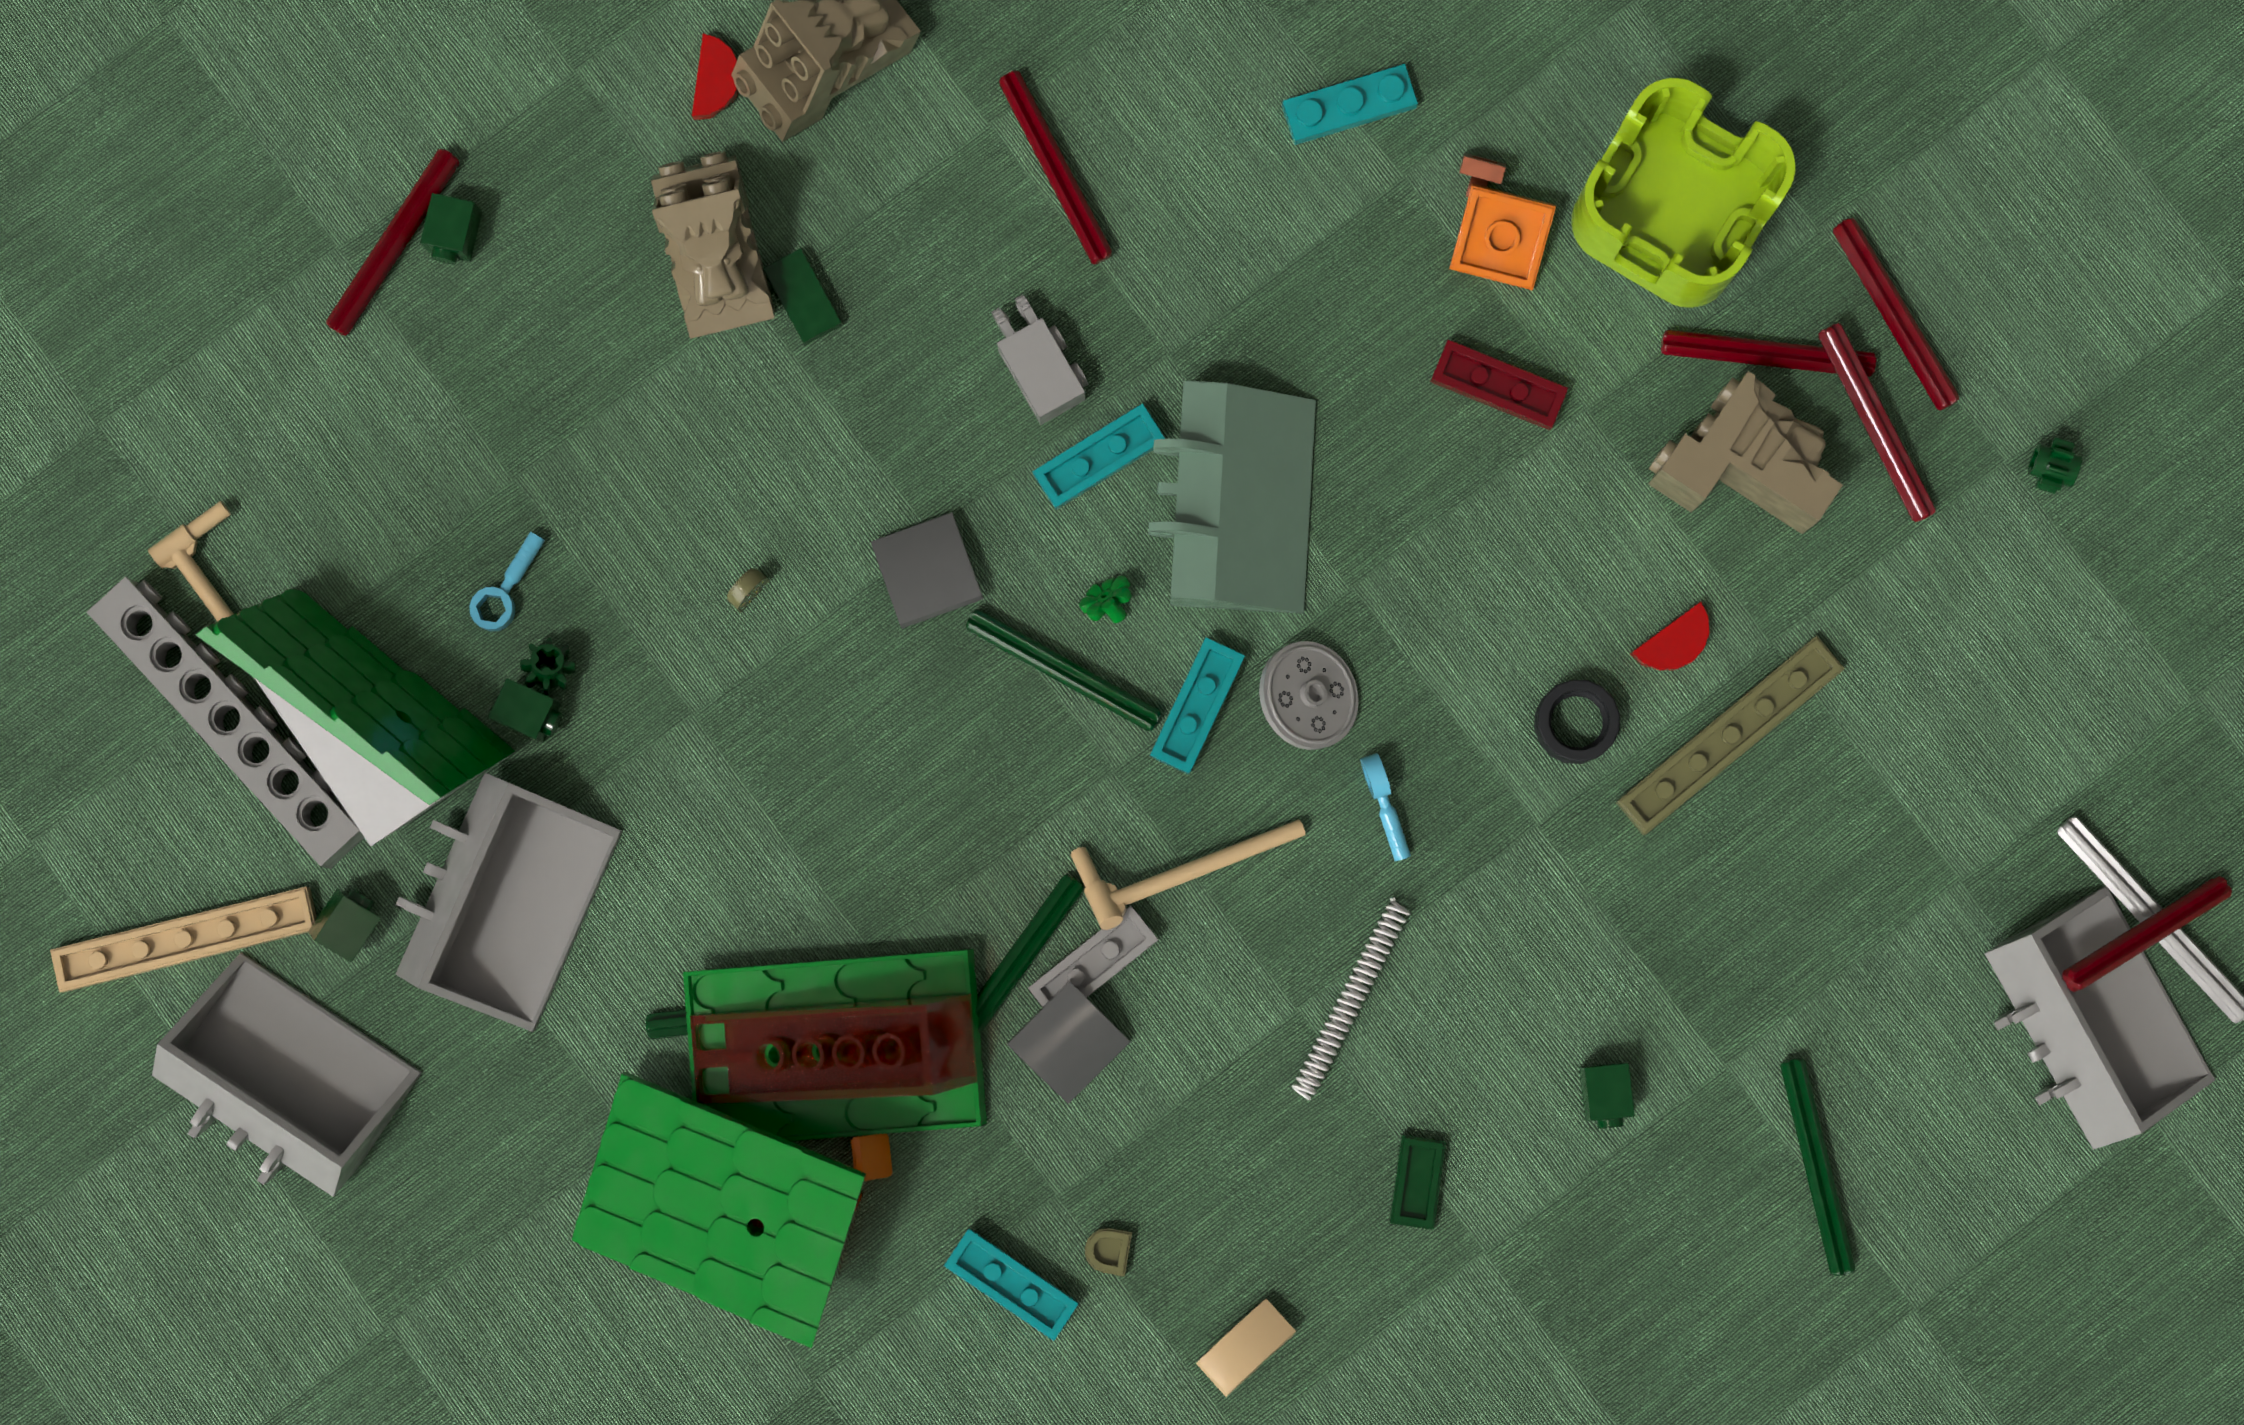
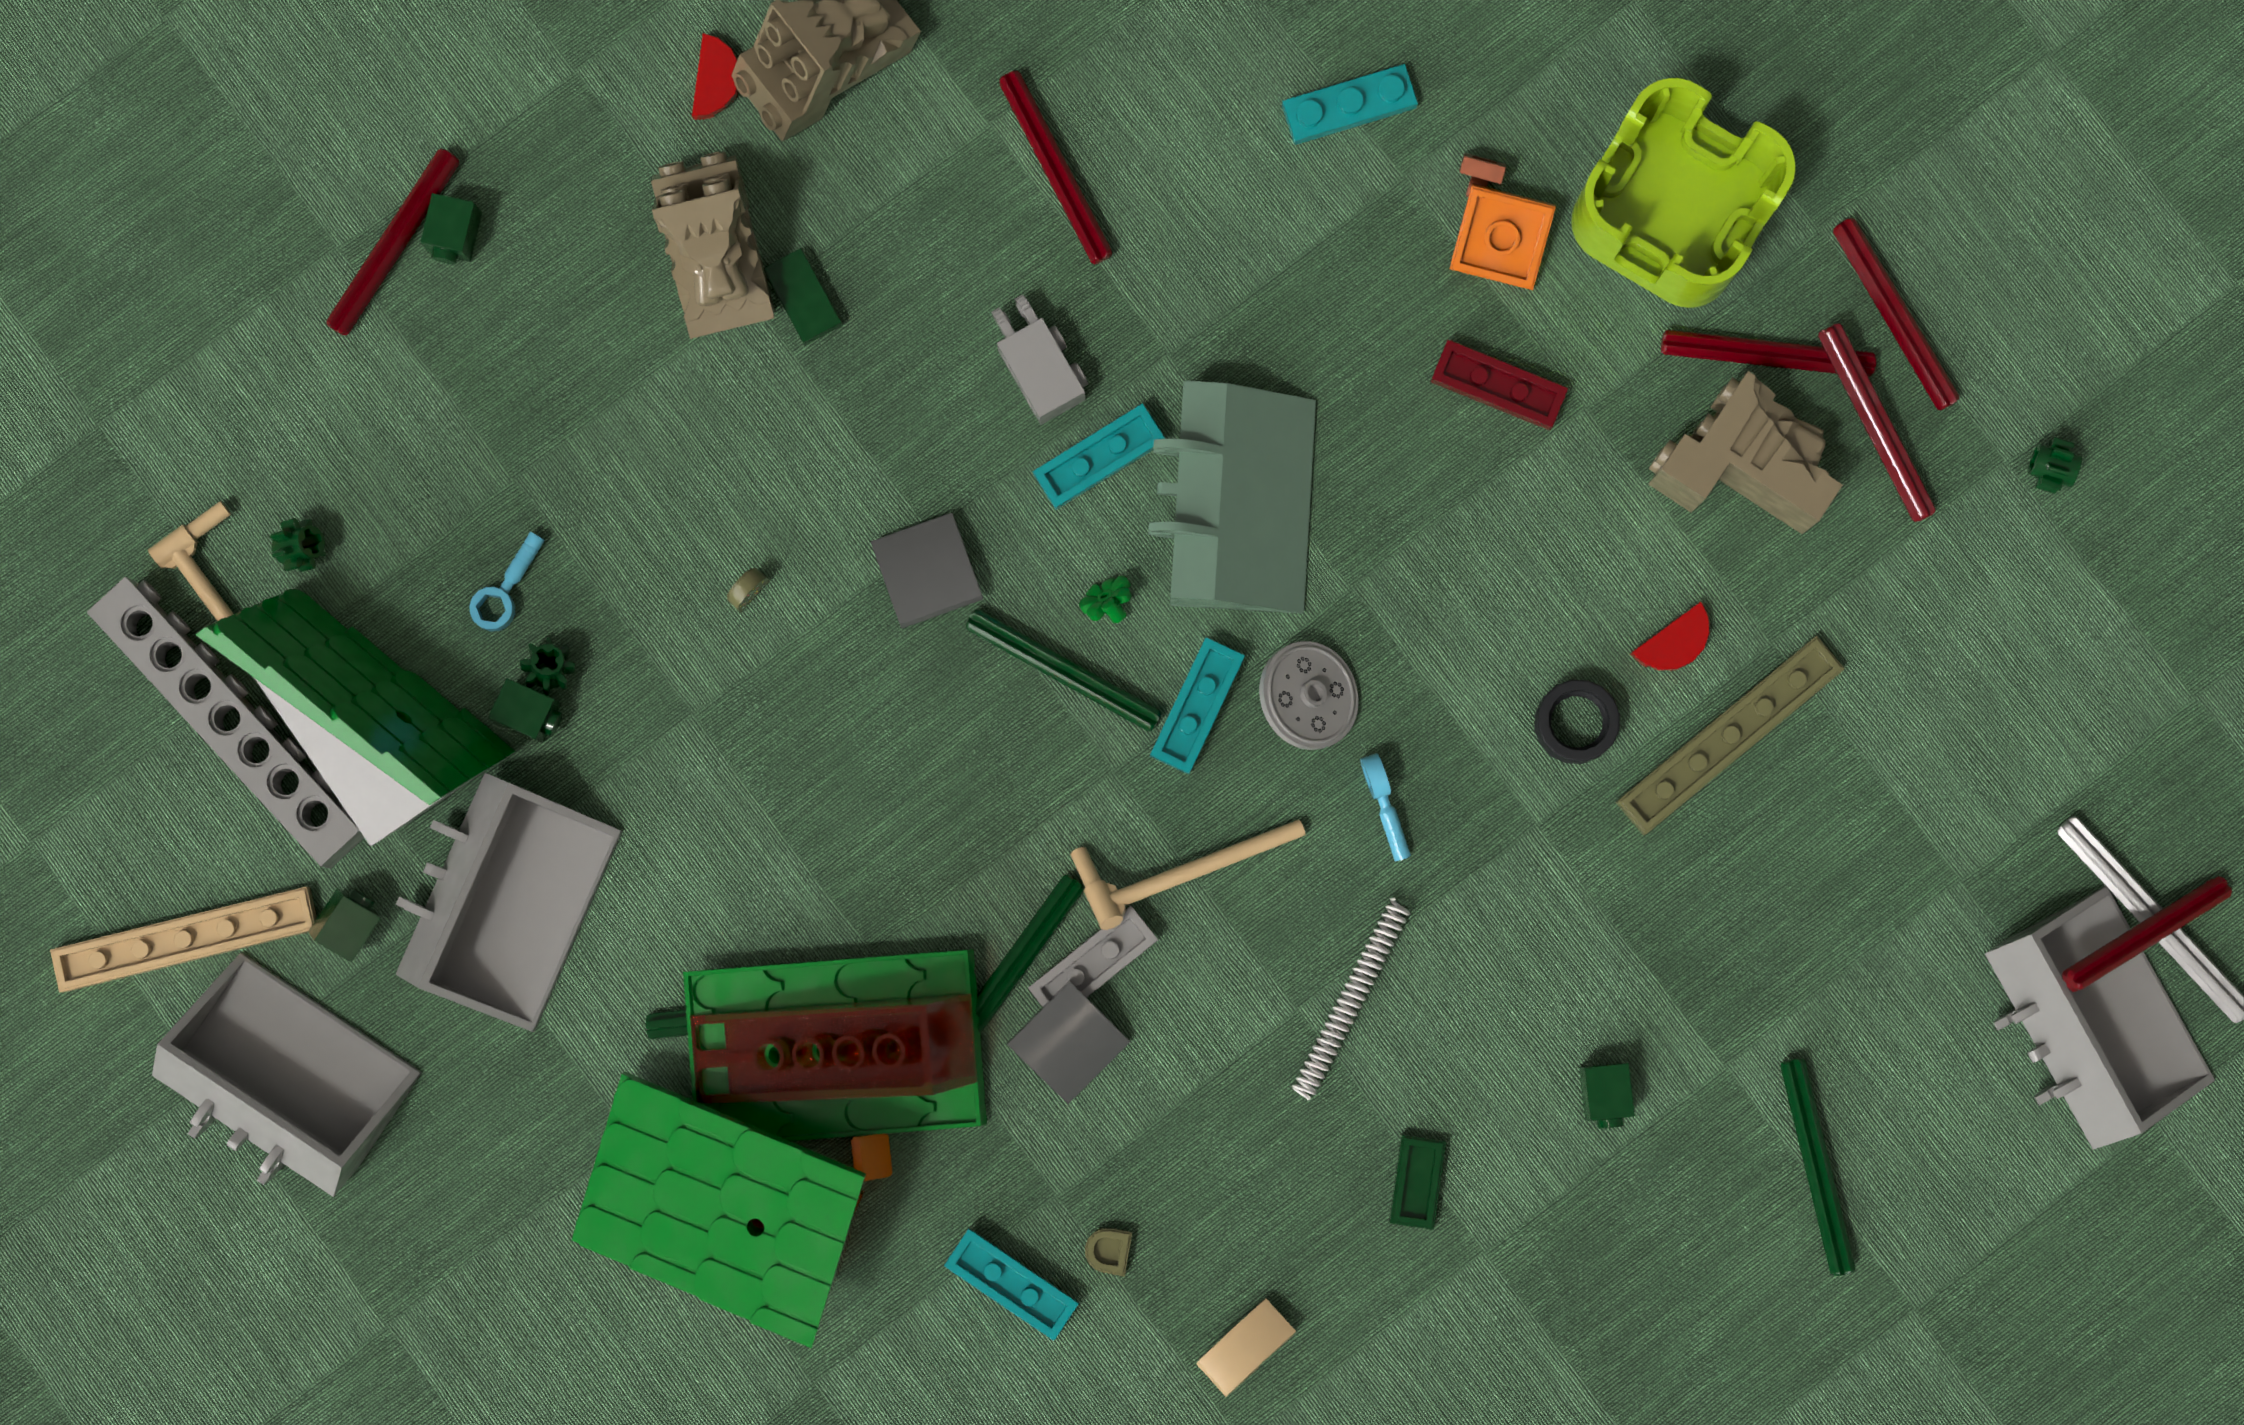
(298, 544): none -> dark green gear

